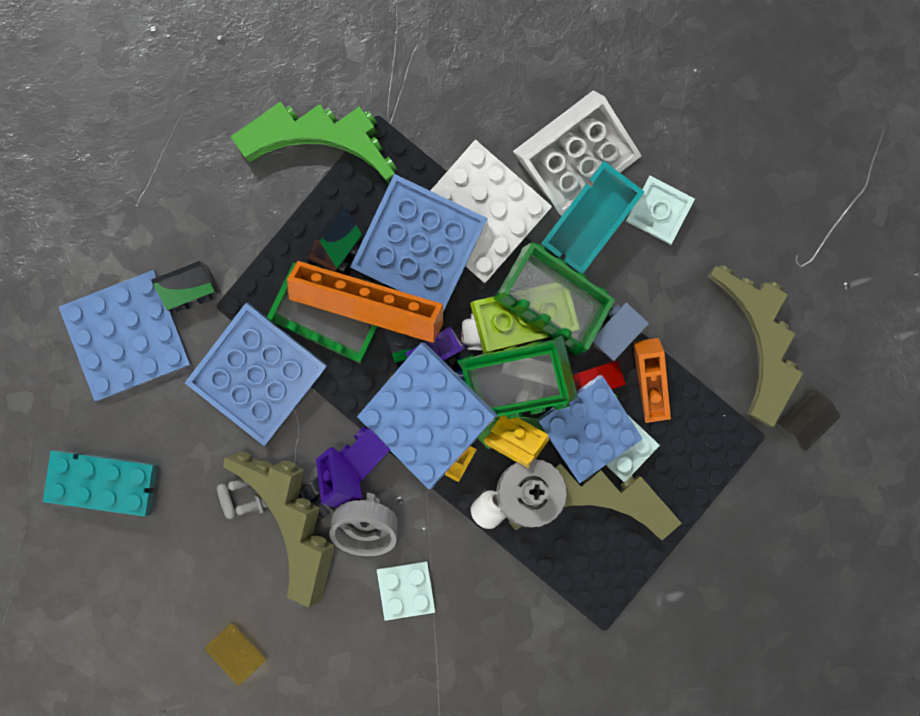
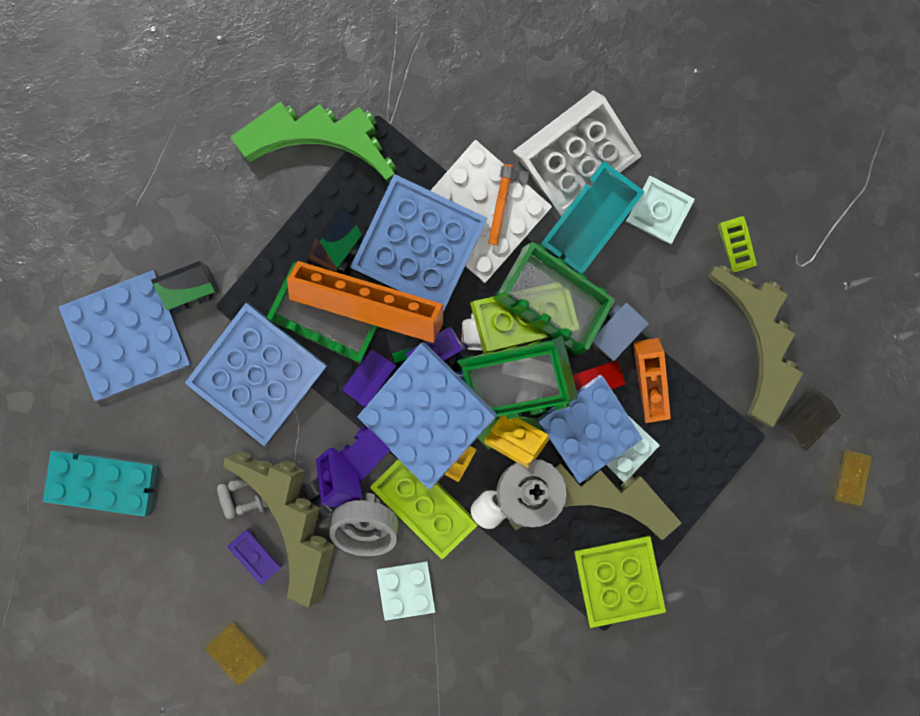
(254, 556): none -> dark purple panel
(369, 378): none -> dark purple panel
(428, 512): none -> lime plate
(507, 174): none -> orange piece
(620, 581): none -> lime plate
(741, 223): none -> lime slope
(853, 478): none -> clear yellow plate

